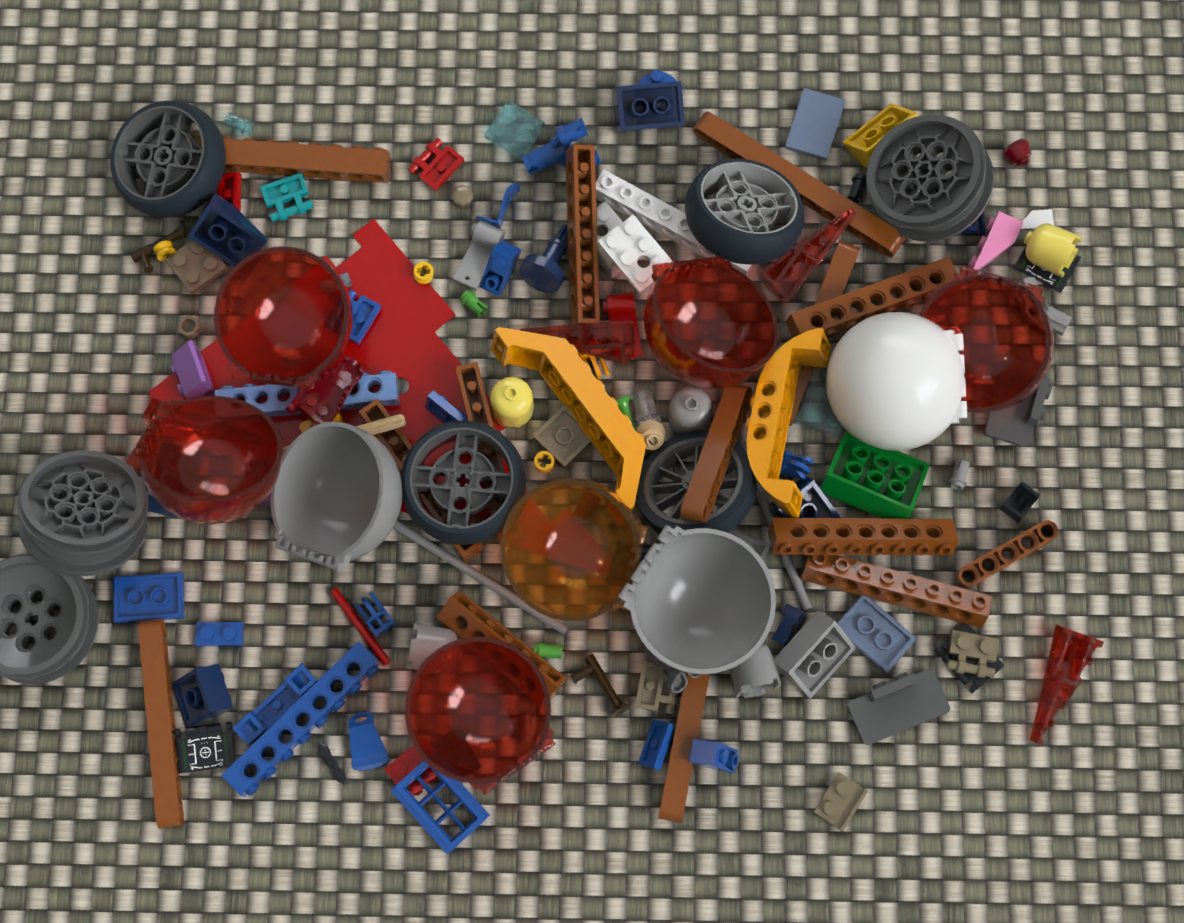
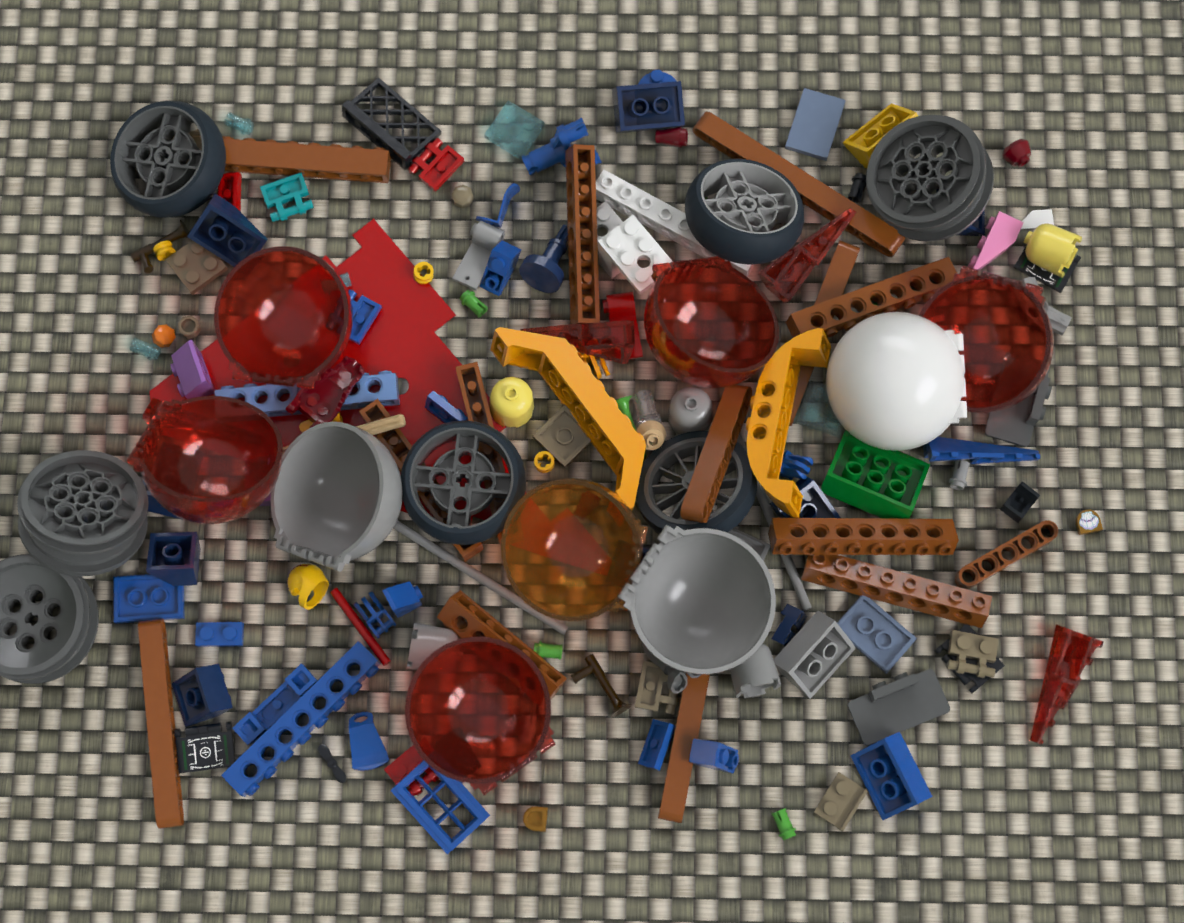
(151, 351): none -> clear light blue pin
(163, 336): none -> orange tile
(174, 557): none -> dark blue slope
(305, 579): none -> yellow helmet
(381, 137): none -> black fence
(403, 598): none -> blue slope
(536, 818): none -> pearl gold tile
(673, 136): none -> dark red cone
(783, 823): none -> bright green pin
(891, 776): none -> blue slope
(979, 453): none -> blue wedge
(1088, 522): none -> tile

